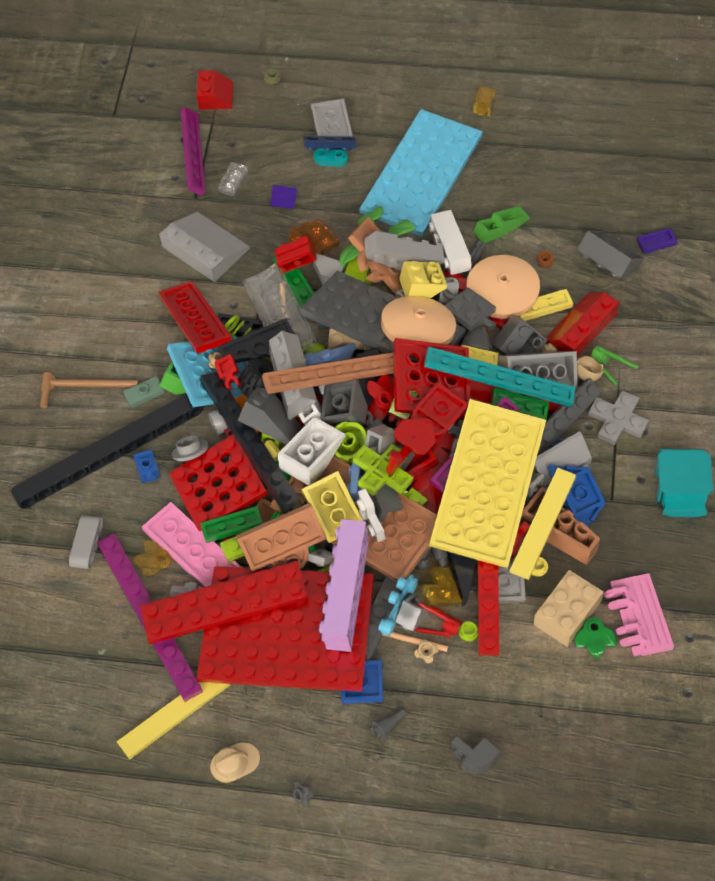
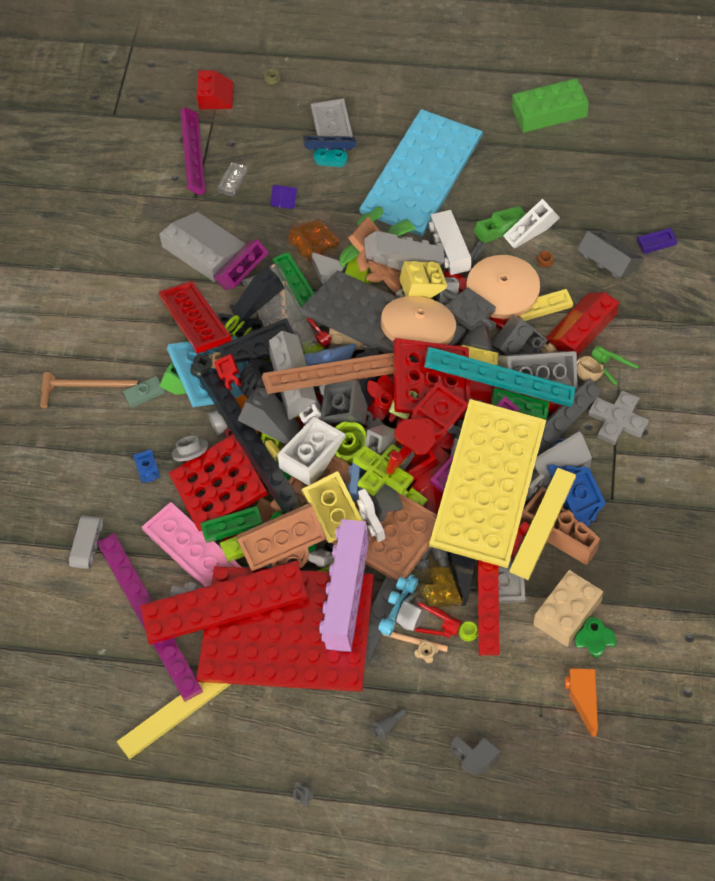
(104, 451): black beam -> none
(150, 559): clear yellow plate -> none
(200, 365): none -> pearl dark grey wheel
(235, 762): tan piece -> none
(241, 264): none -> magenta brick
(258, 293): none -> black slope
(295, 254): red brick -> none
(322, 337): none -> red plate
(372, 686): blue plate -> none
(484, 101): clear yellow brick -> none
(532, 224): none -> white slope
(540, 568): light yellow plate -> none
(550, 105): none -> bright green brick
(583, 695): none -> orange slope
(642, 615): bright pink hinge -> none
(684, 480): teal piece -> none

